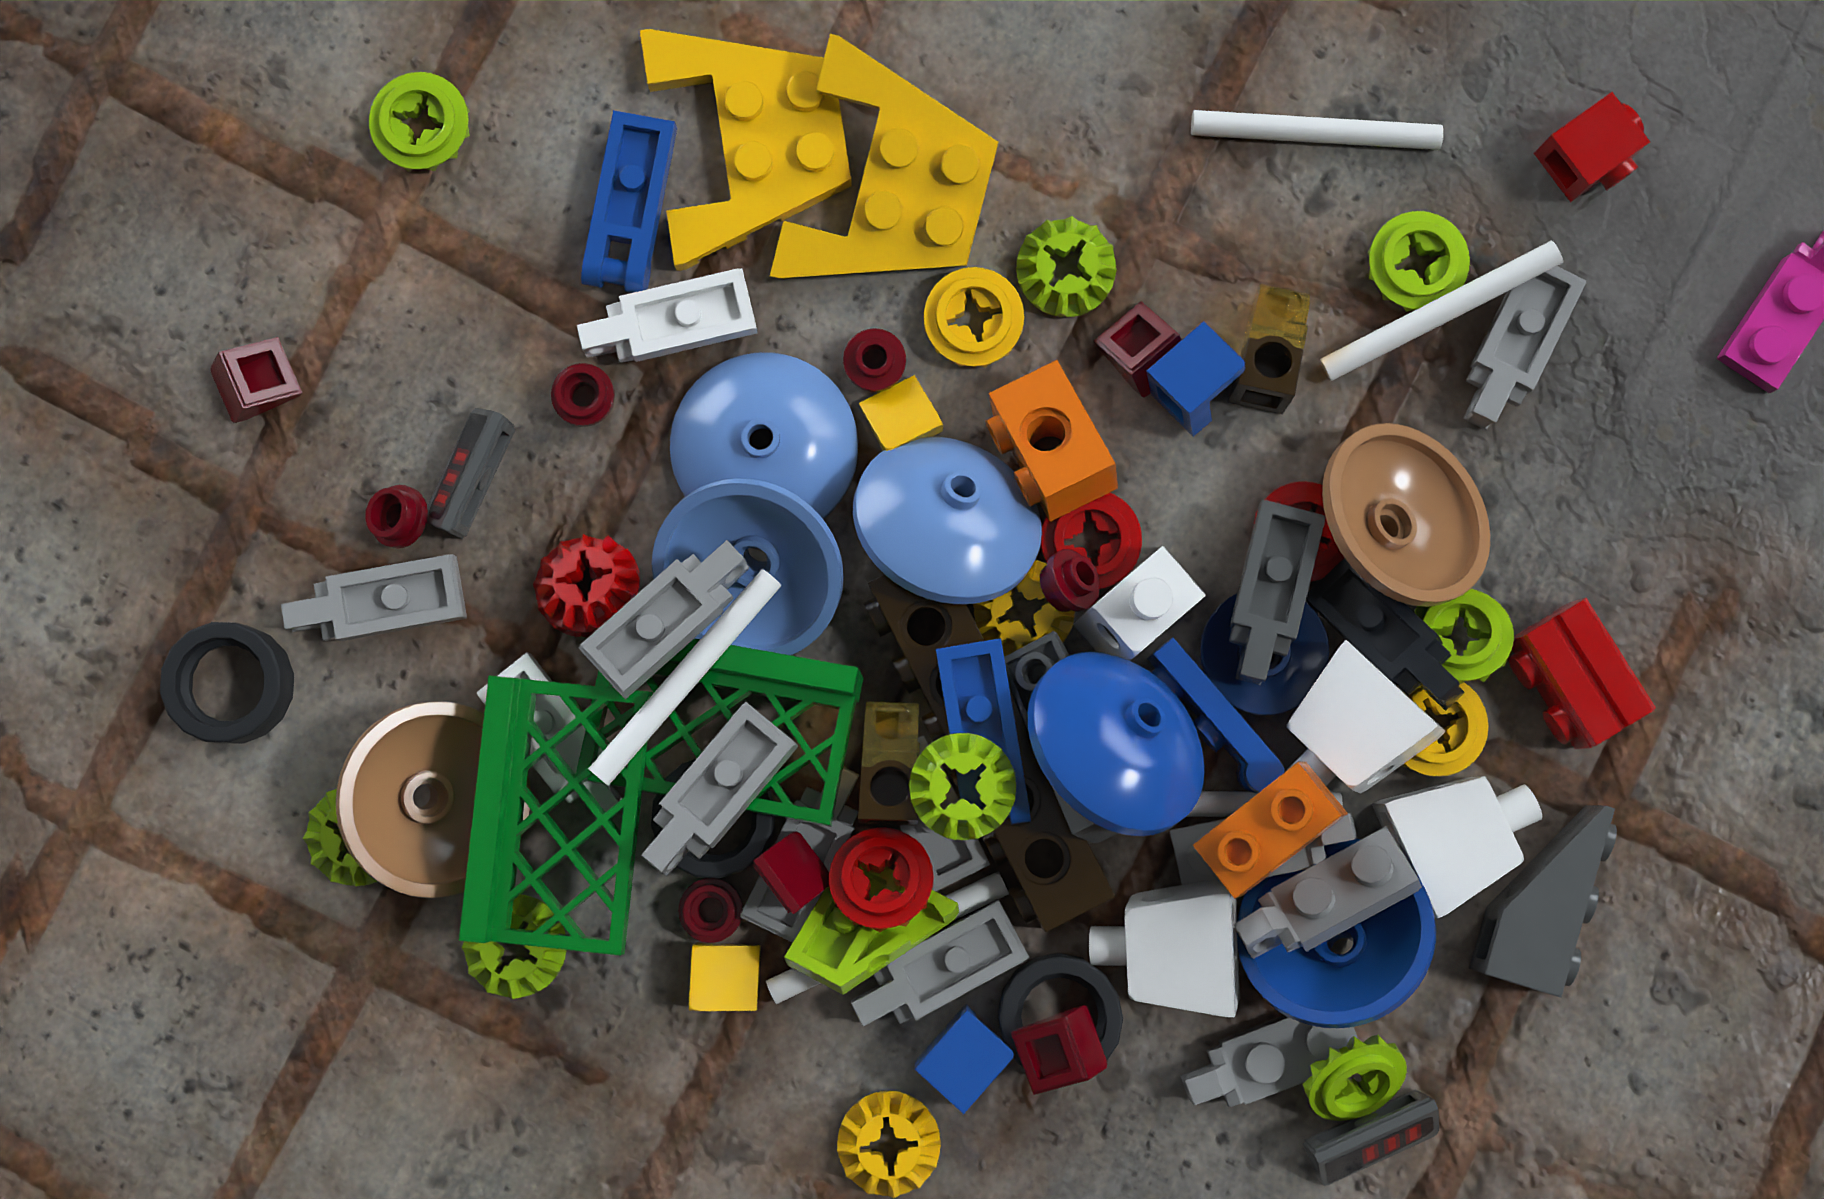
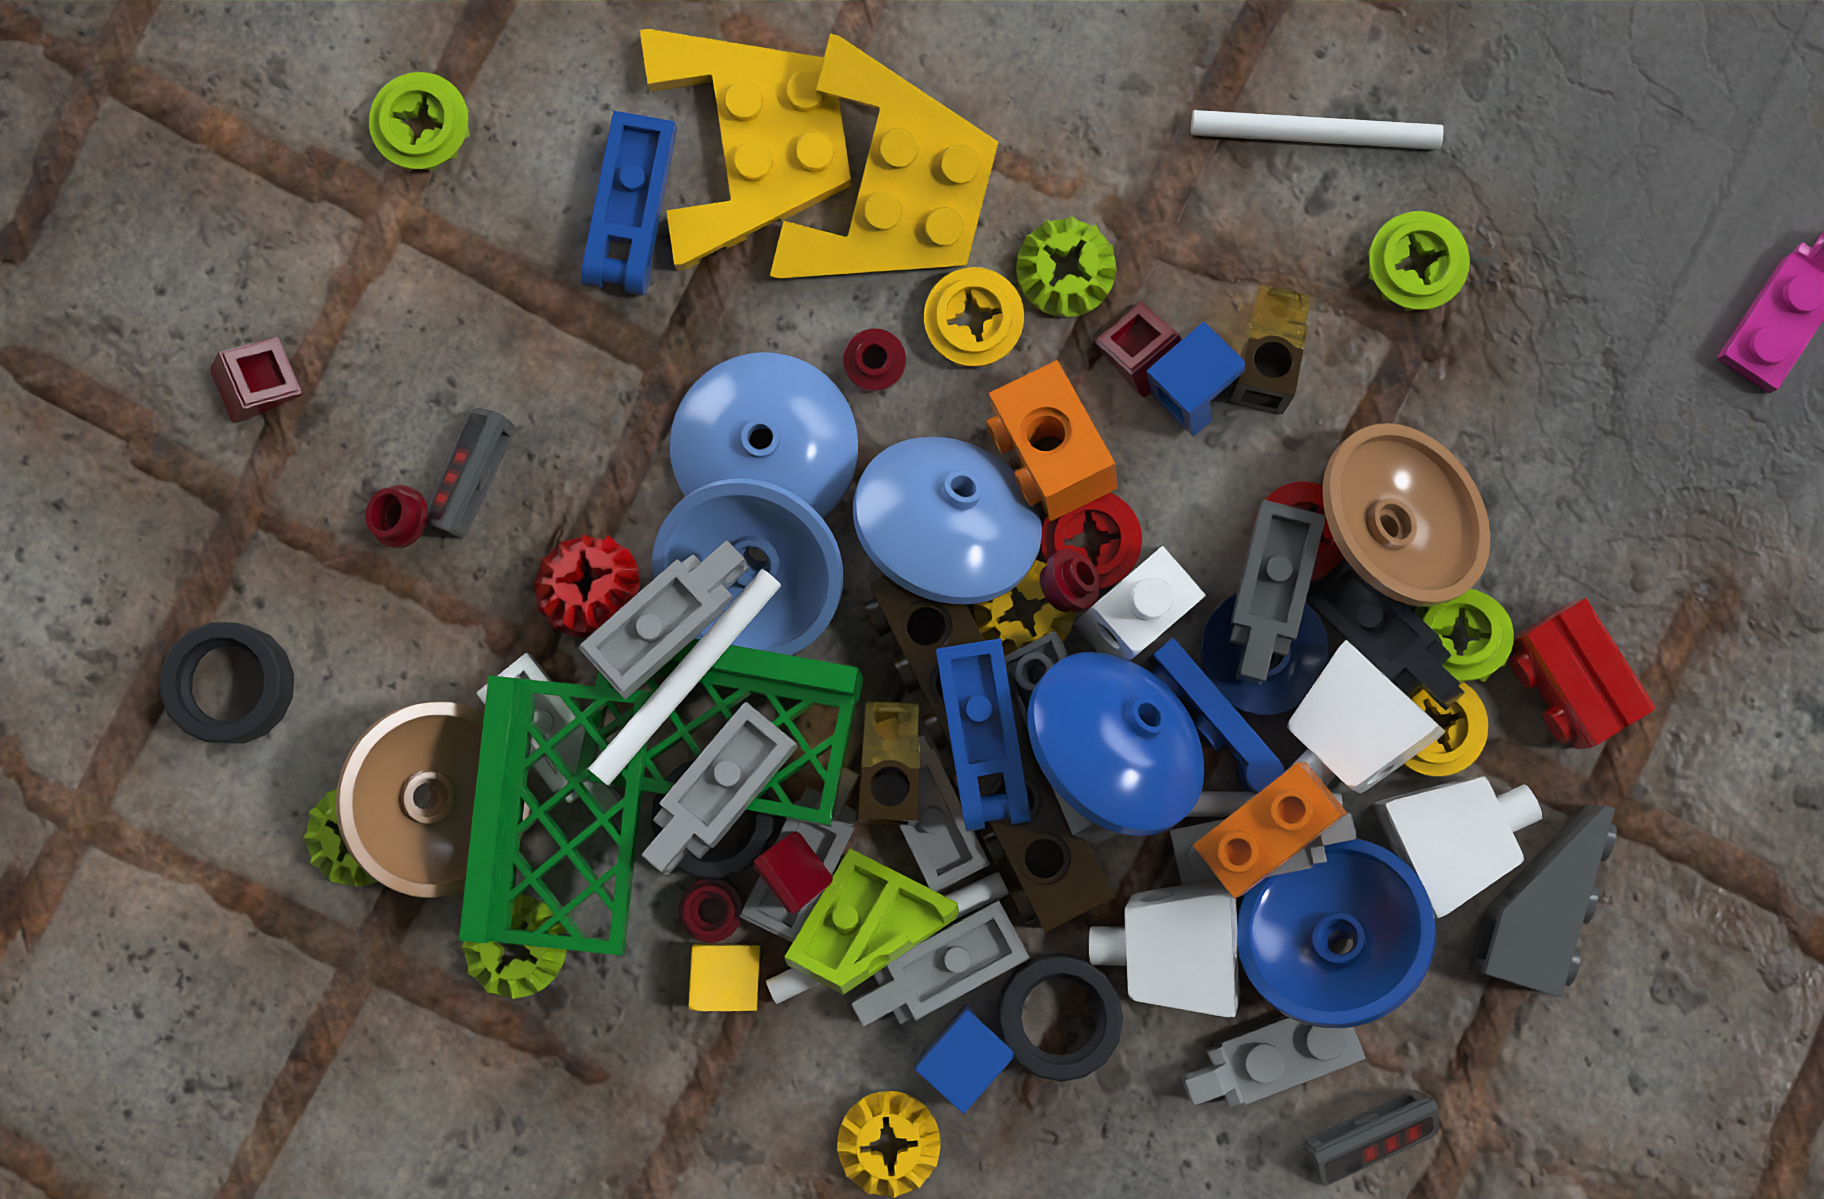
(381, 600): light grey hinge -> none
(573, 378): dark red plate -> none
(672, 318): white hinge -> none
(874, 851): red gear -> none
(901, 414): yellow slope -> none
(962, 819): lime gear -> none
(1060, 1050): dark red slope -> none
(1330, 896): light grey hinge -> none
(1338, 1096): lime gear -> none
(1442, 310): white bar -> none
(1520, 342): light grey hinge -> none
(1594, 148): red brick -> none

